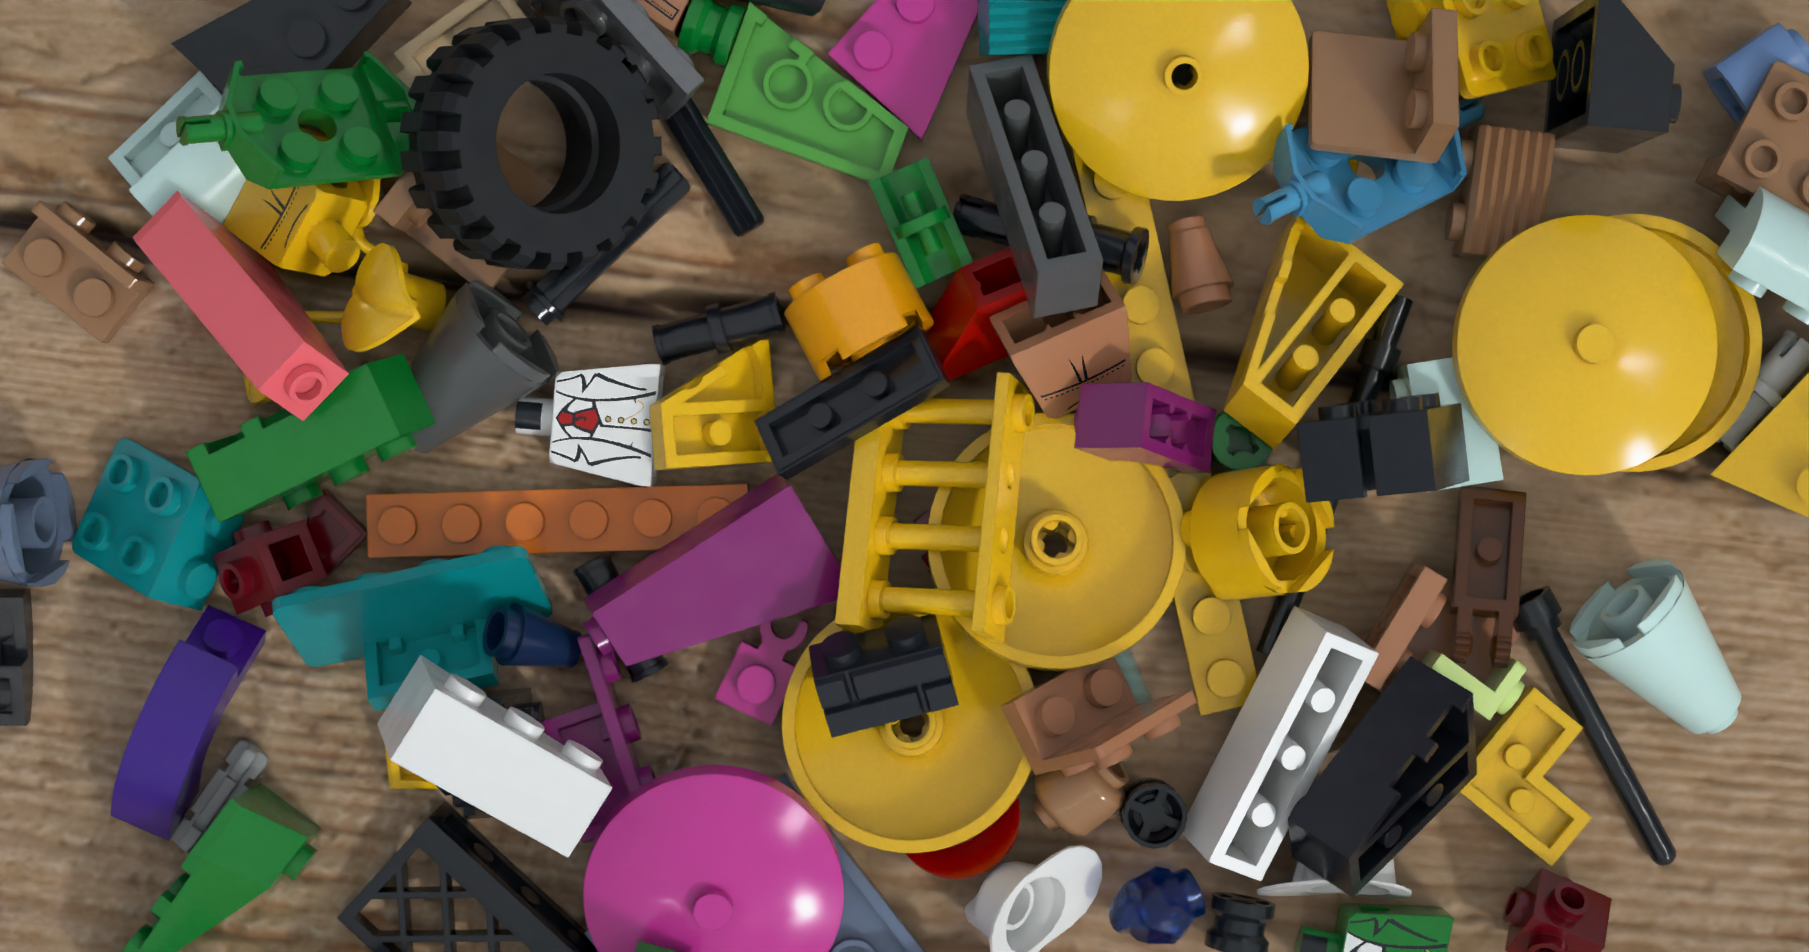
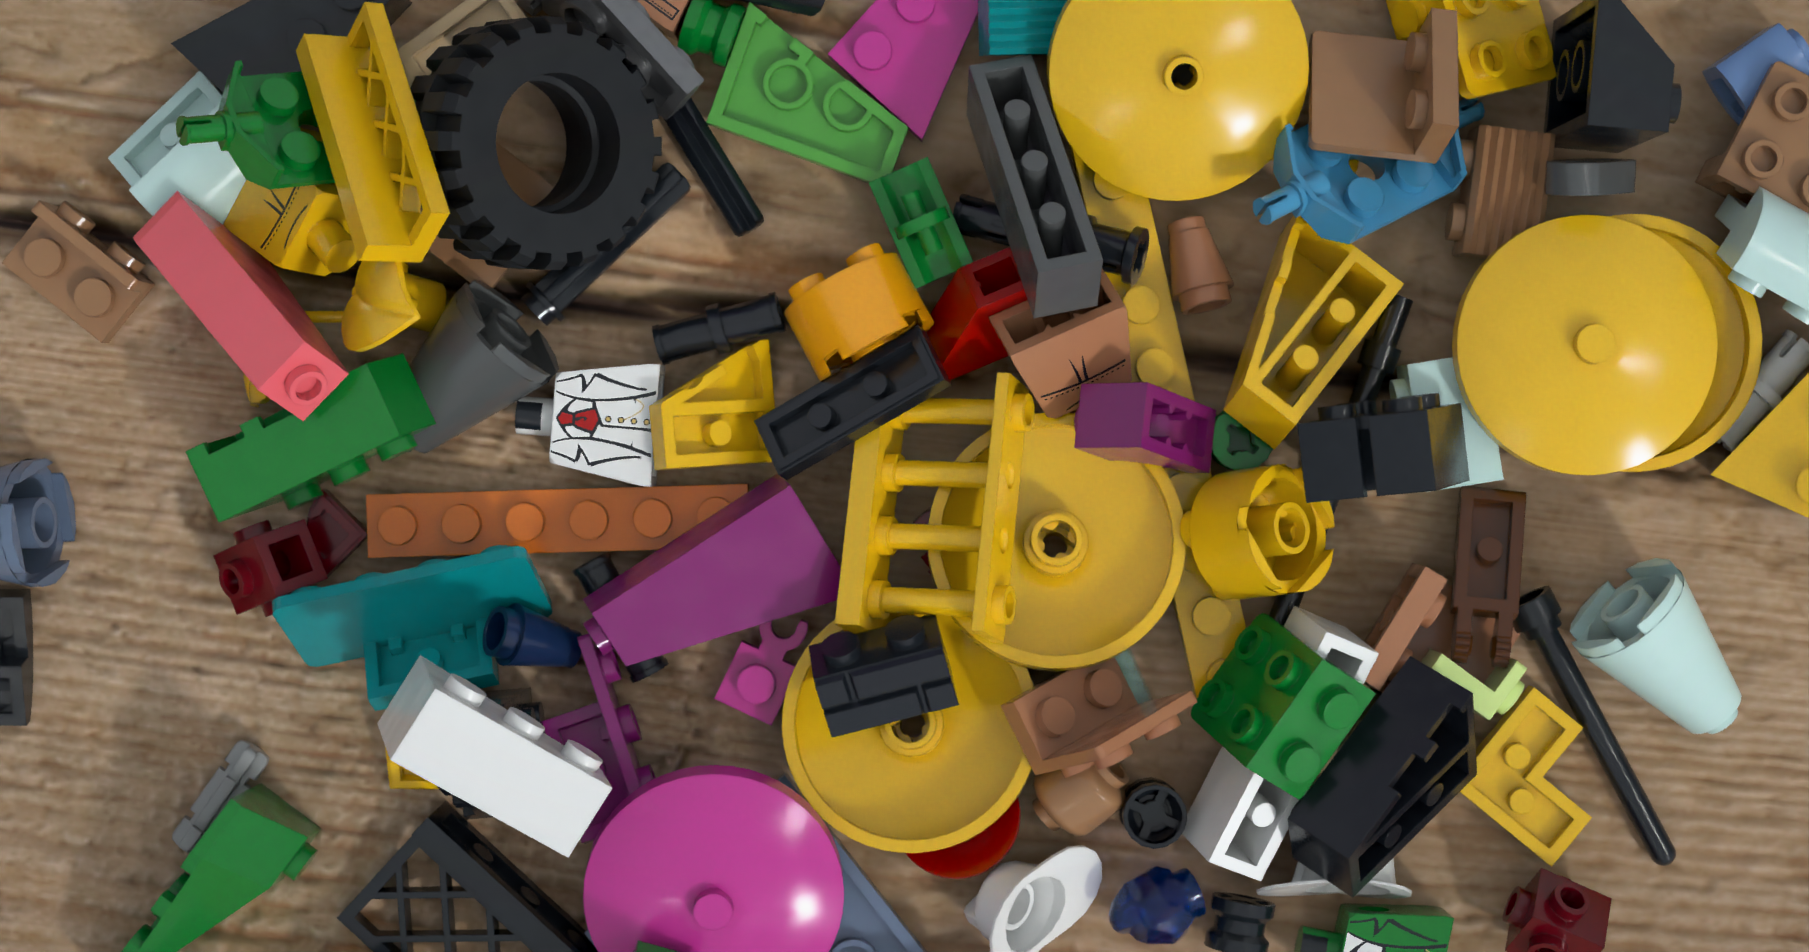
(154, 527): teal bracket -> none
(178, 722): dark purple arch -> none
(374, 139): none -> yellow fence
(1280, 706): none -> green bracket
(1590, 176): none -> dark grey beam

